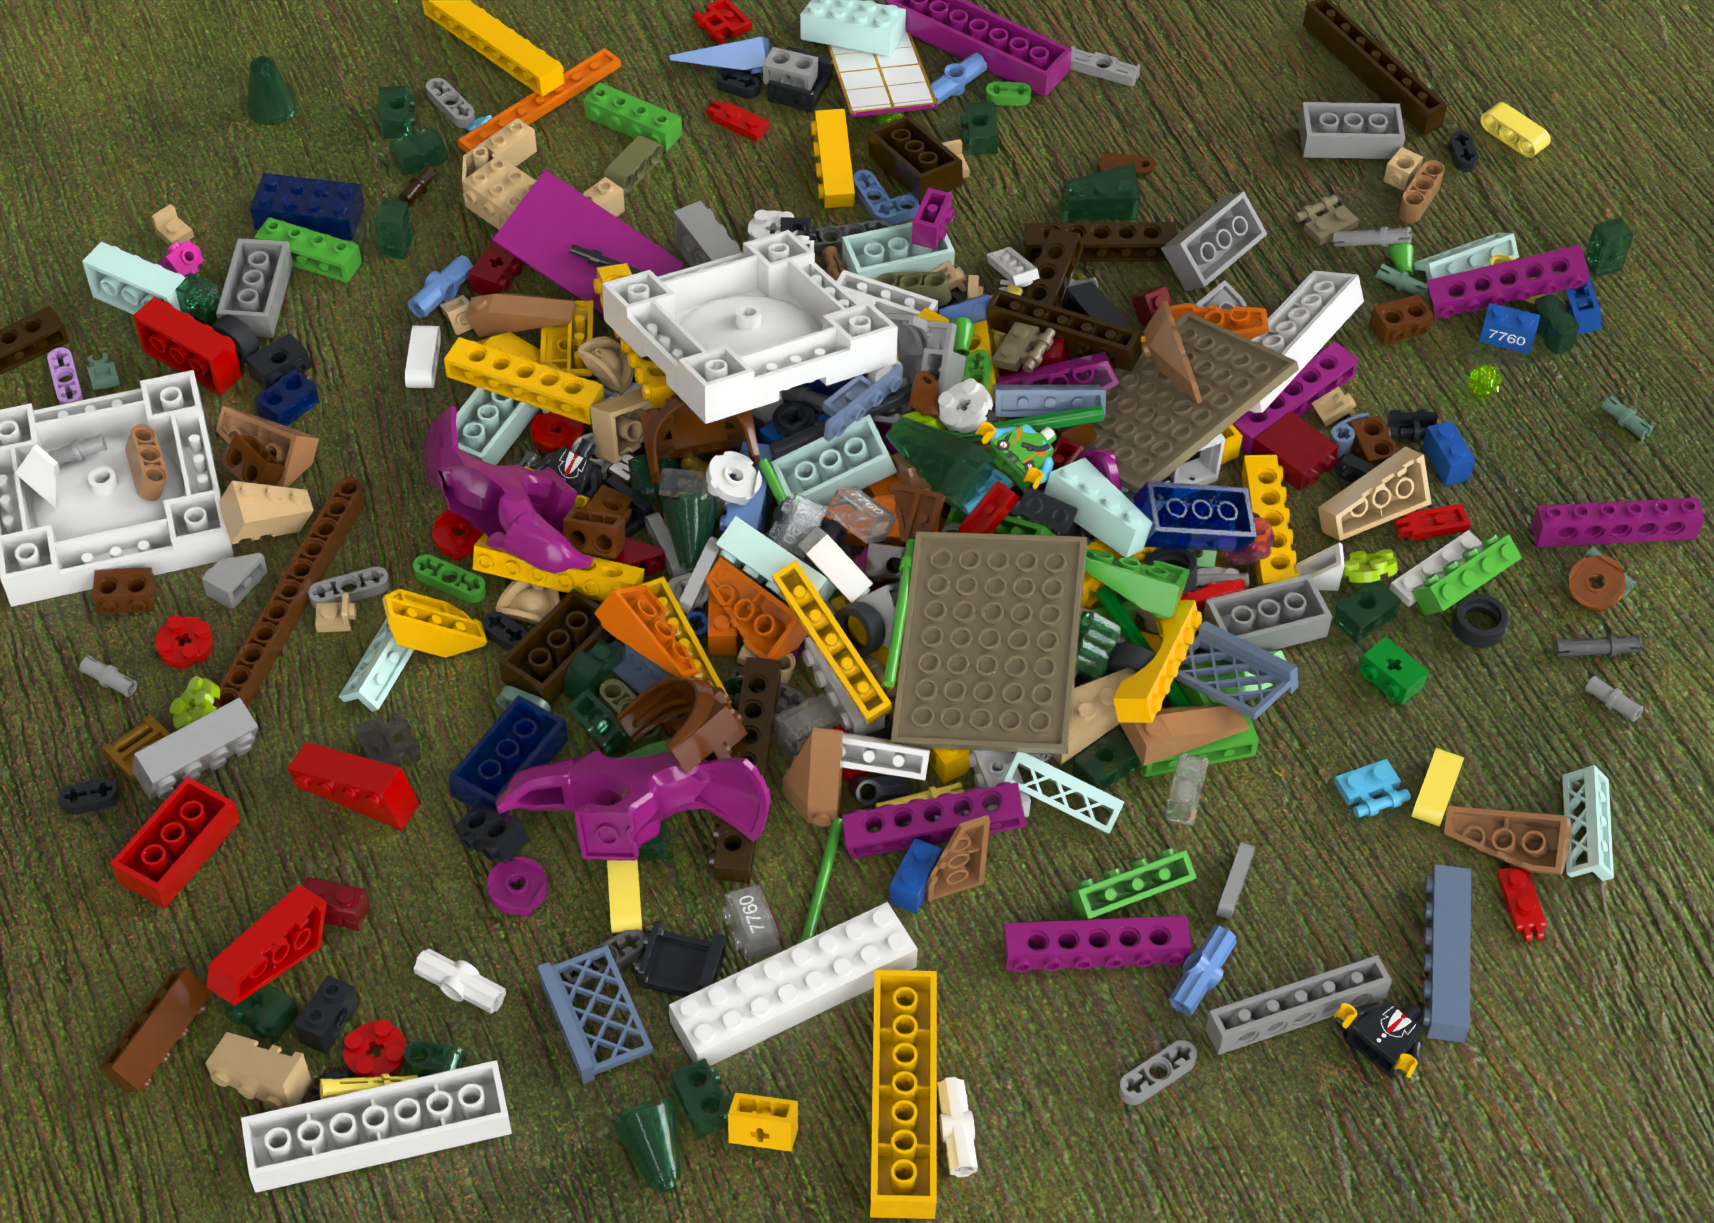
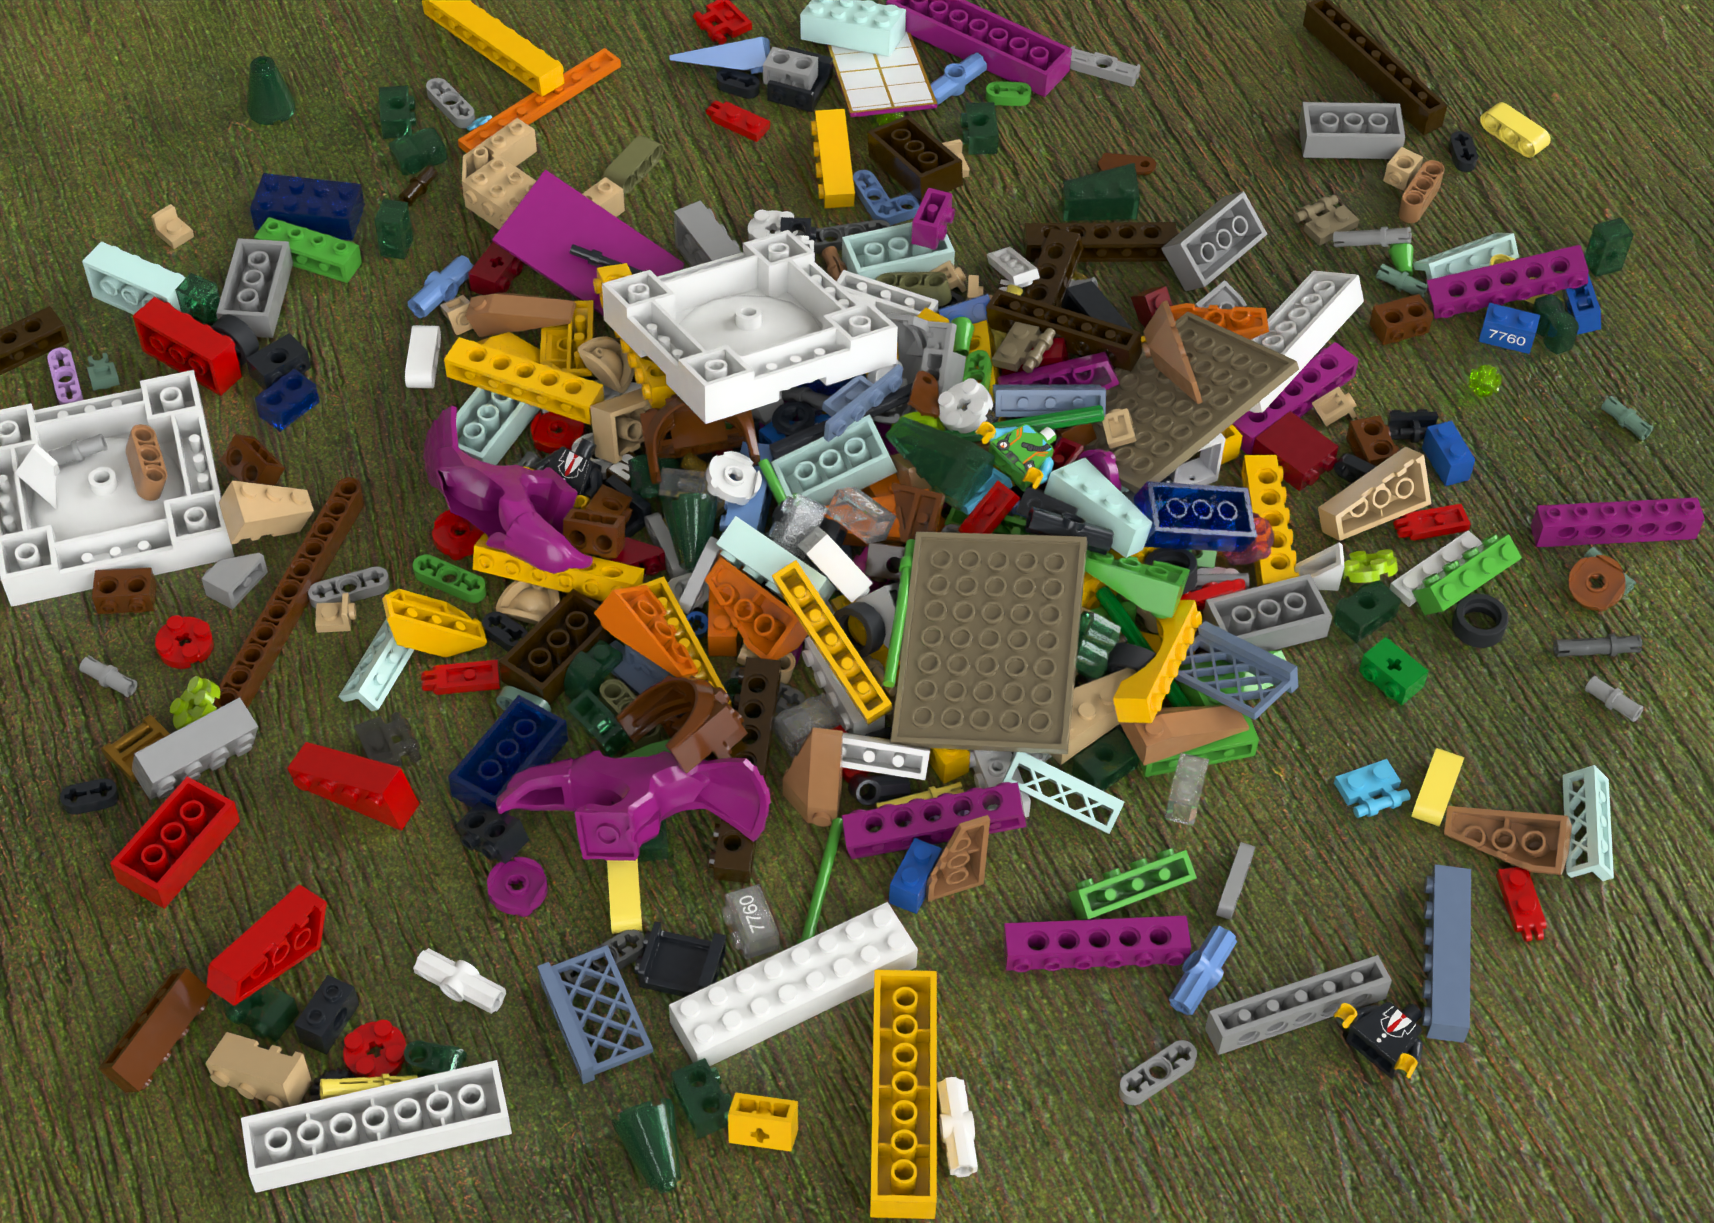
(182, 258): dark pink brick -> none
(289, 446): medium nougat wedge -> none
(345, 903): dark red brick -> none
(462, 677): none -> red hinge
(632, 115): bright green brick -> none
(1052, 524): none -> black piece
(1118, 428): none -> tan bracket
(1344, 435): sand blue panel -> none

